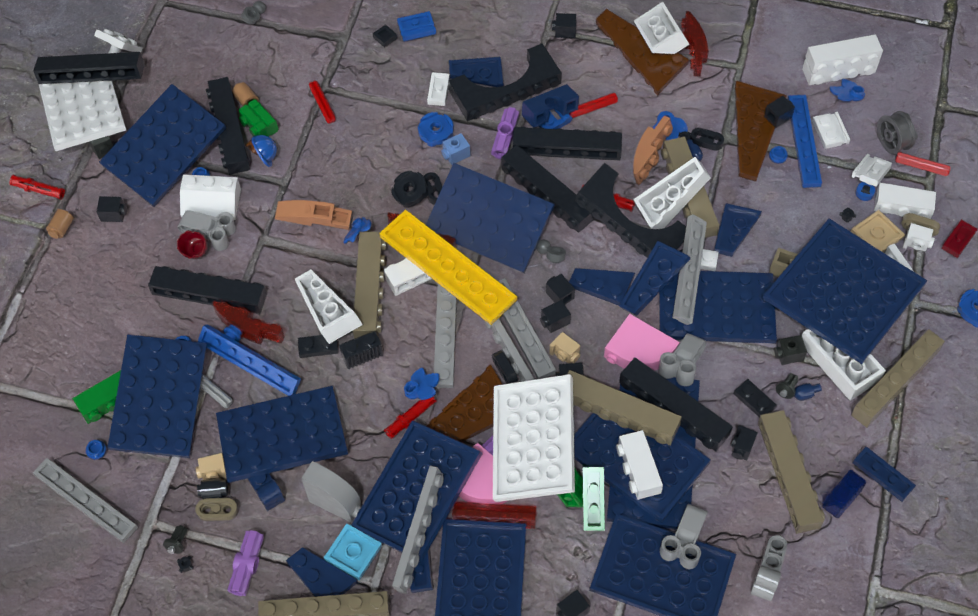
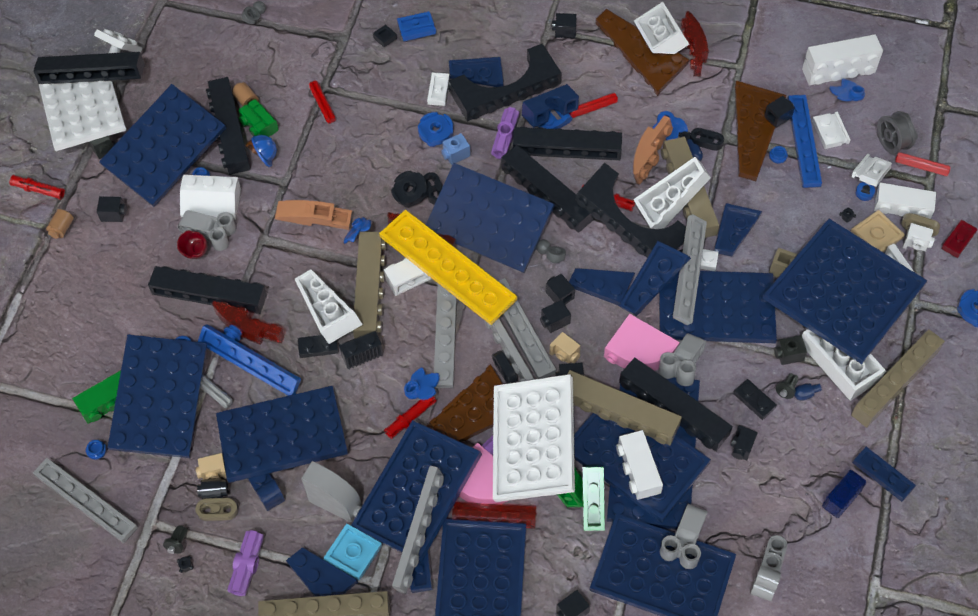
(790, 472): dark tan brick -> none

